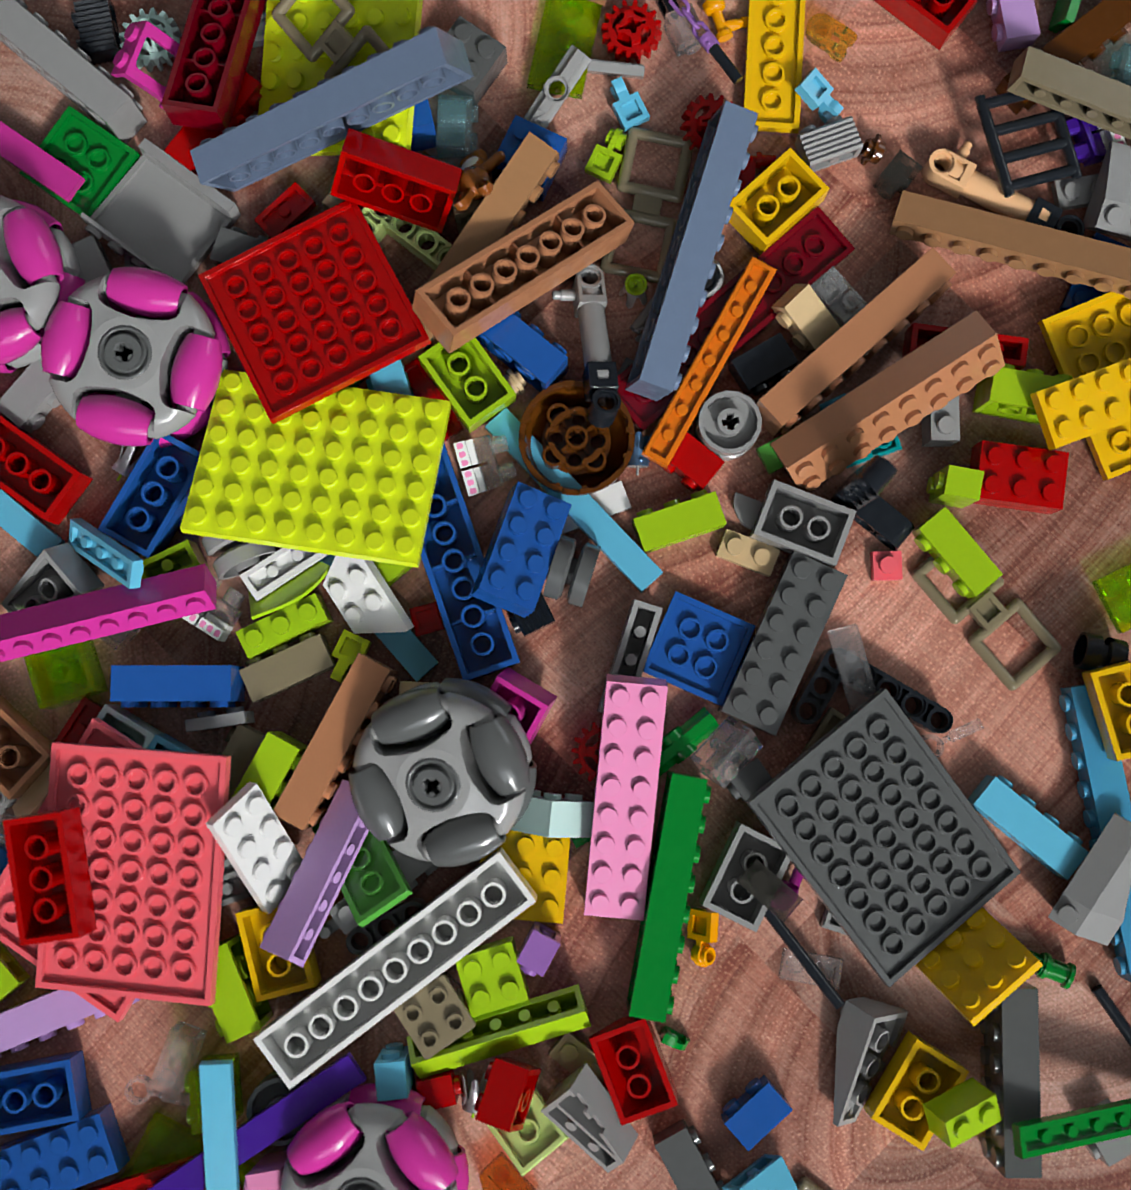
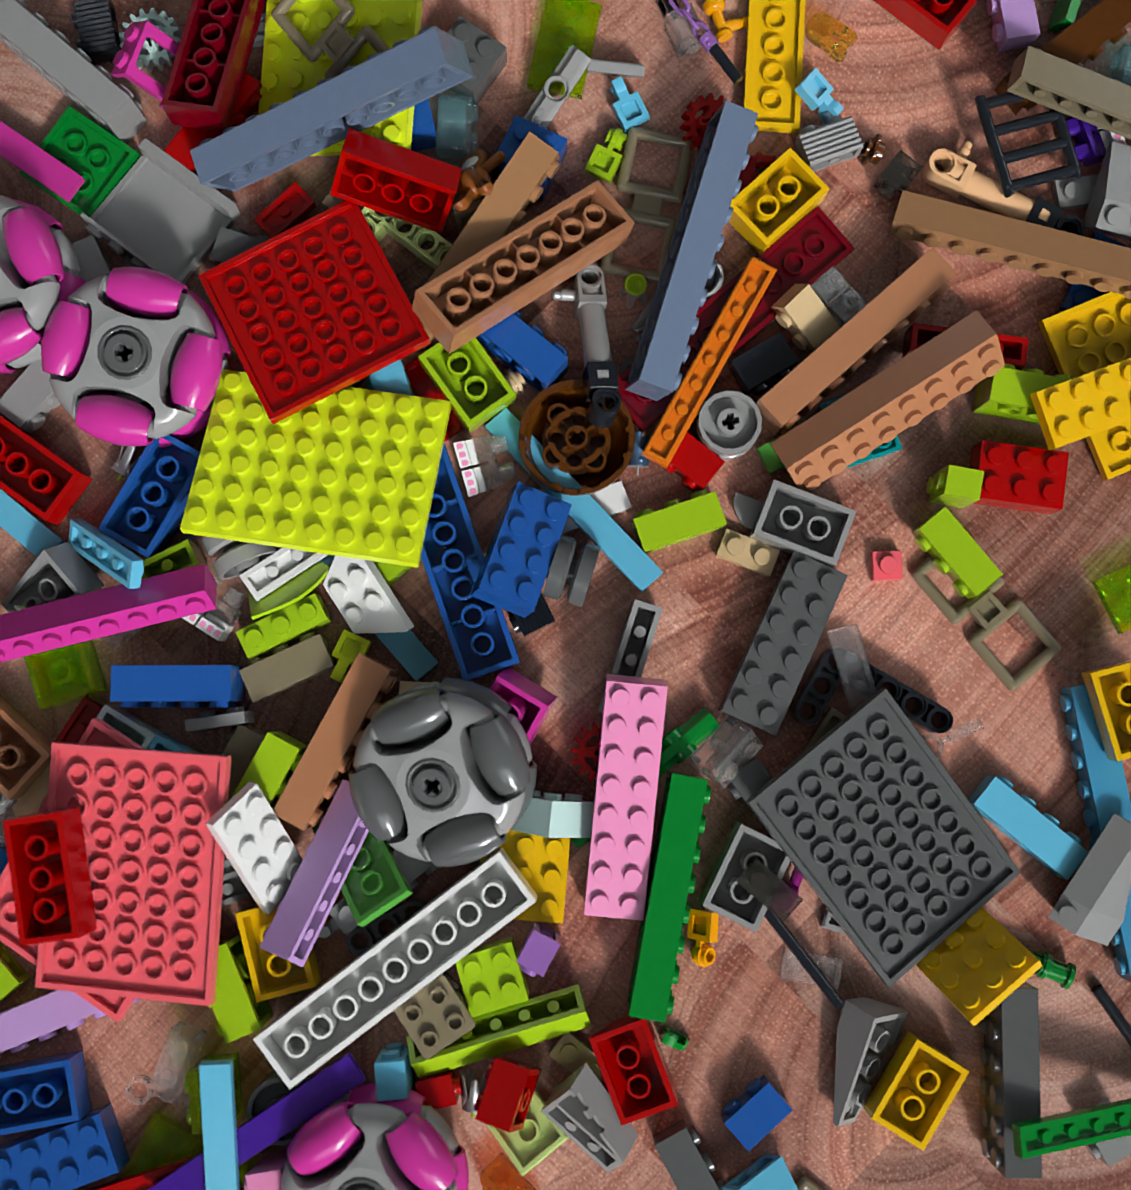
(426, 619): red tile -> none
(640, 23): red gear -> none
(698, 648): blue plate -> none
(873, 513): black beam -> none
(942, 426): light grey brick -> none
(962, 1112): lime brick -> none
(1095, 652): black wheel -> none

